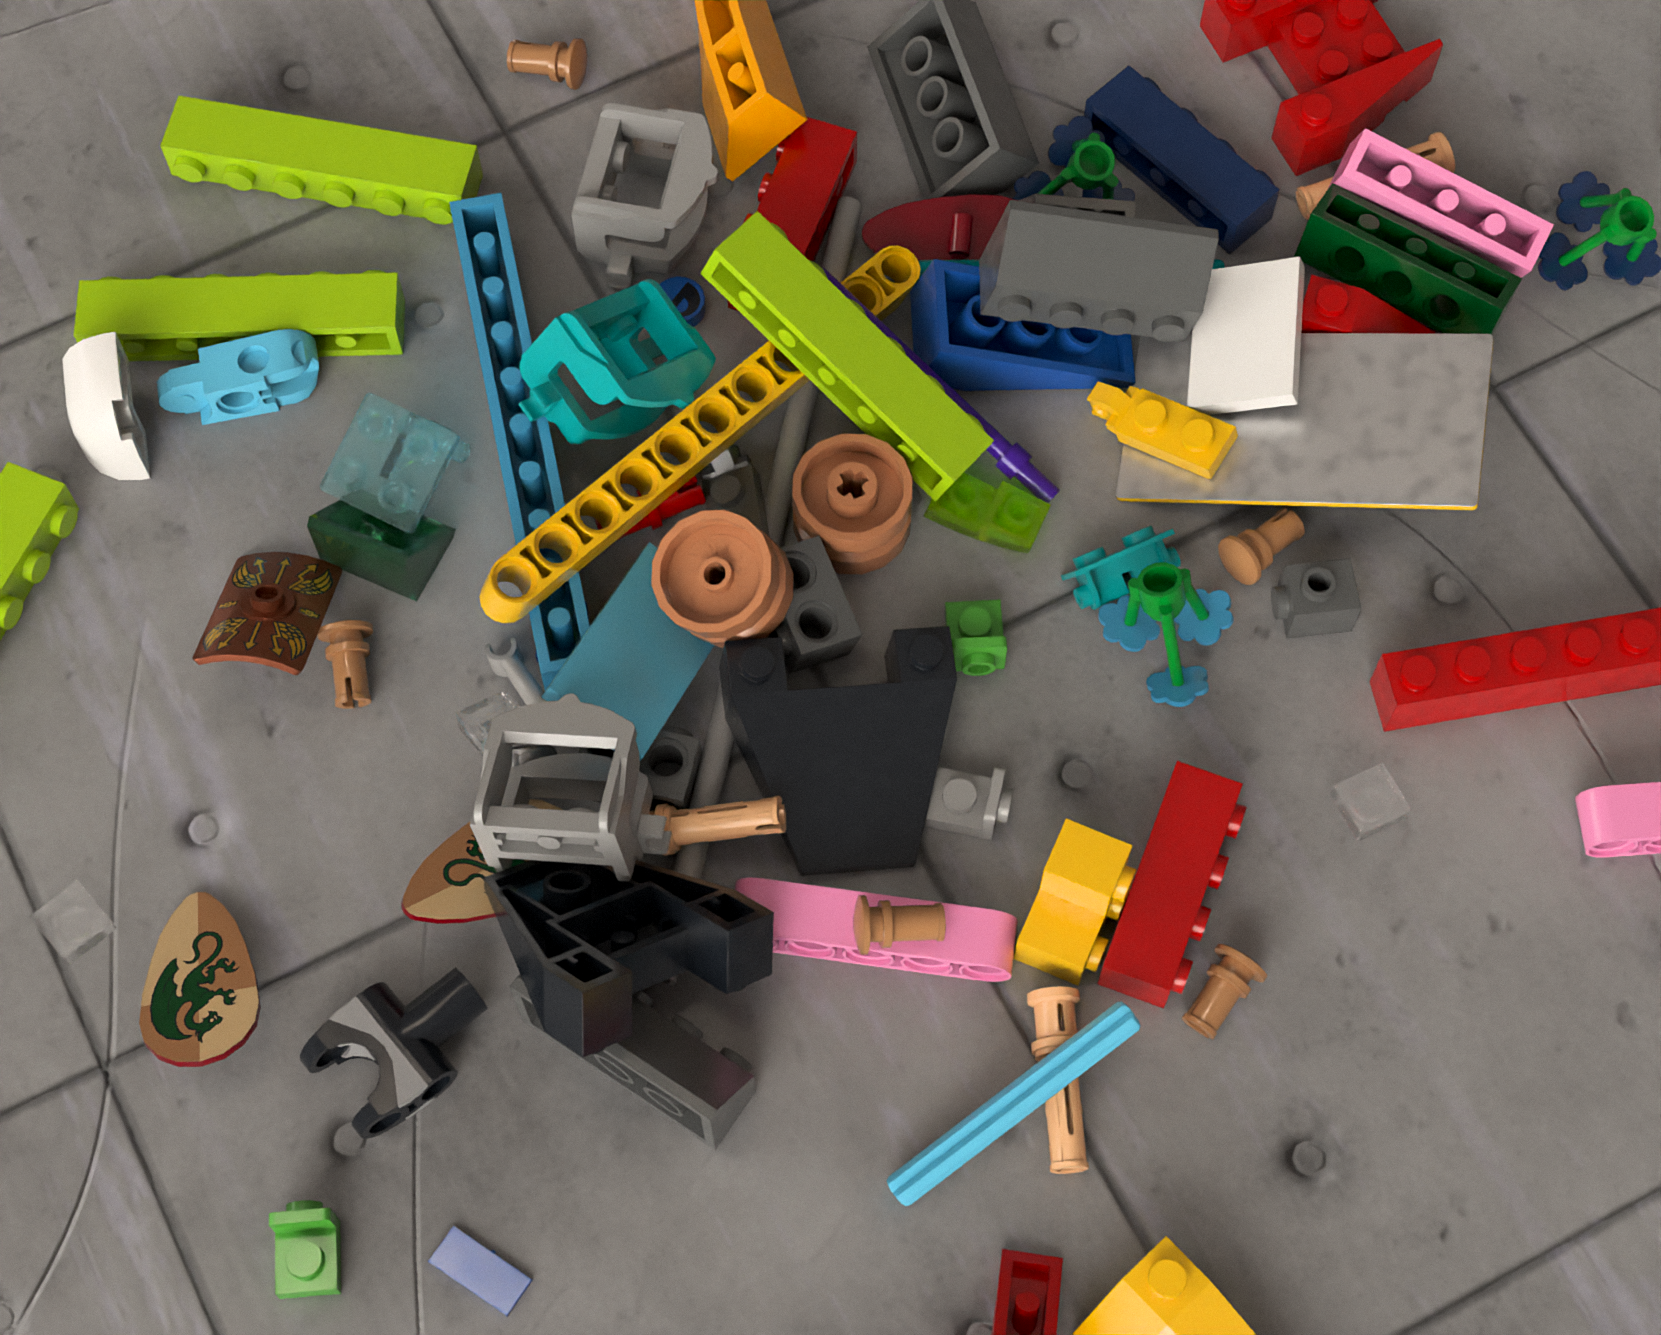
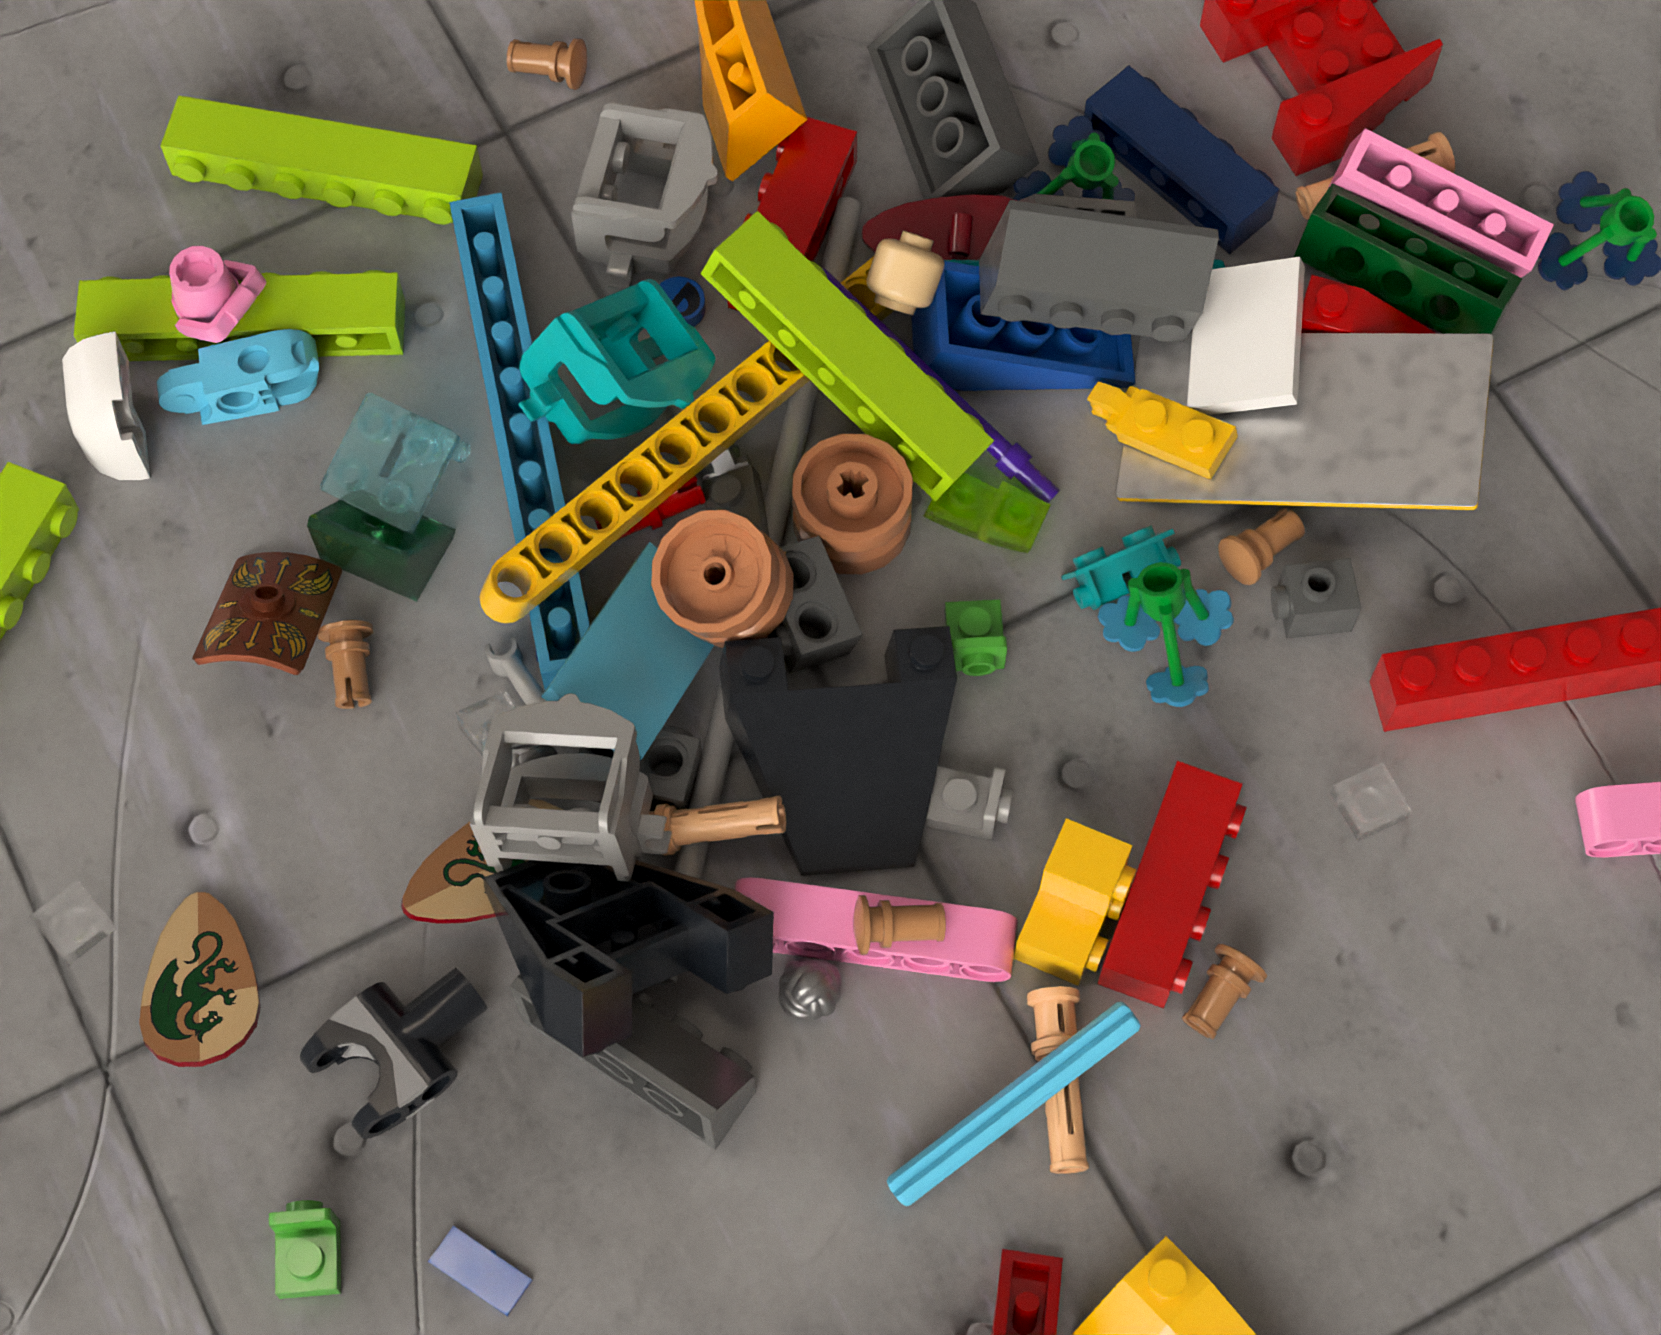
(209, 293): none -> bright pink piece
(809, 988): none -> flat silver piece
(905, 273): none -> tan head

